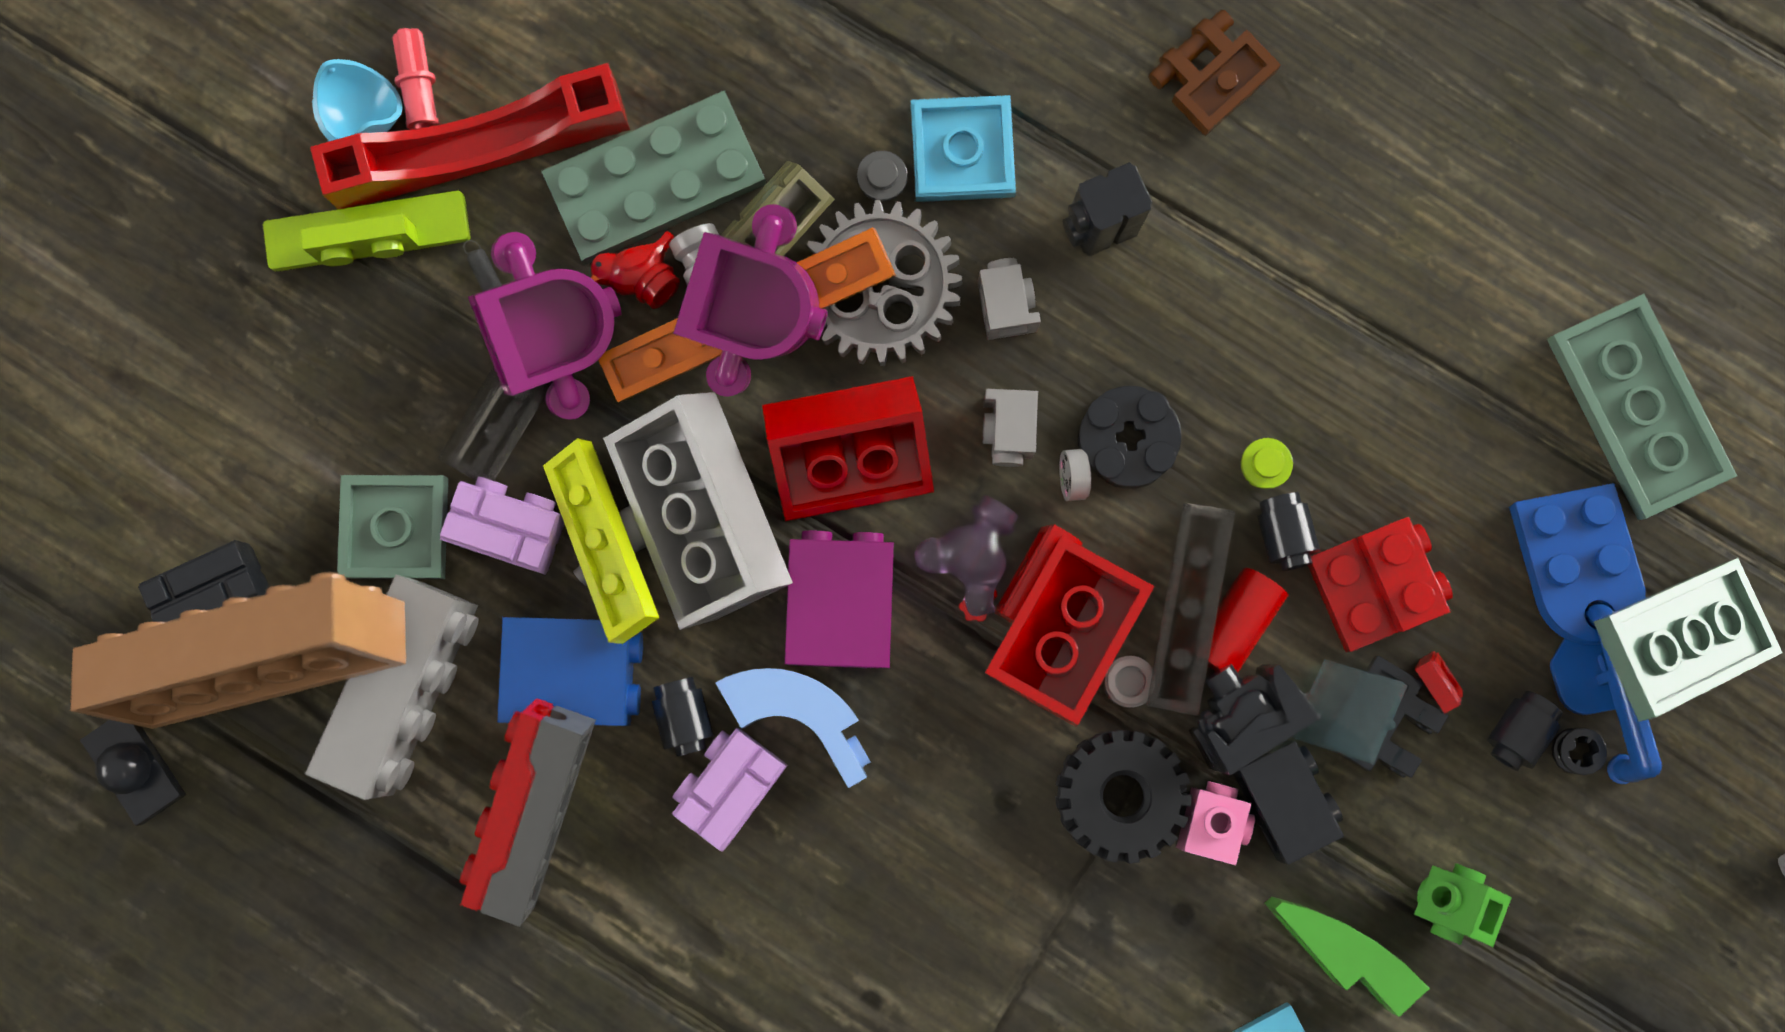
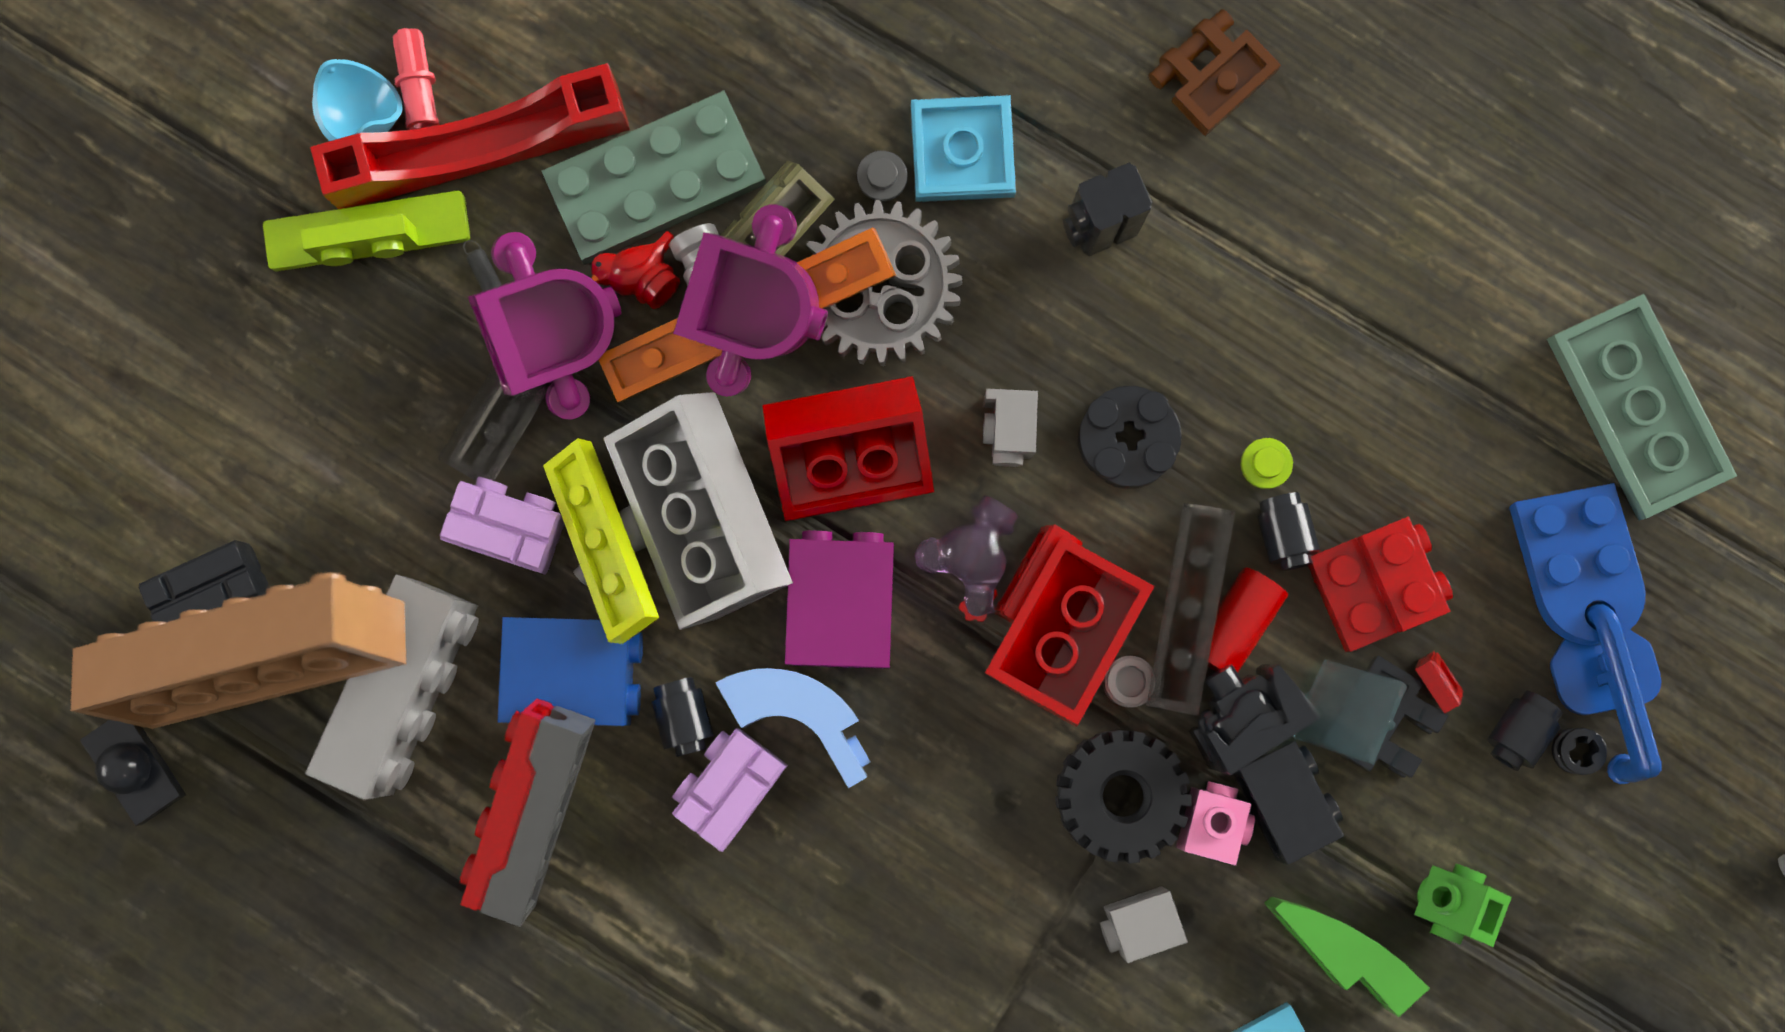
(392, 526): sand green plate -> none
(1006, 300): light grey brick -> none
(1074, 475): light grey tile -> none
(1143, 925): none -> light grey brick
(1687, 639): plate -> none

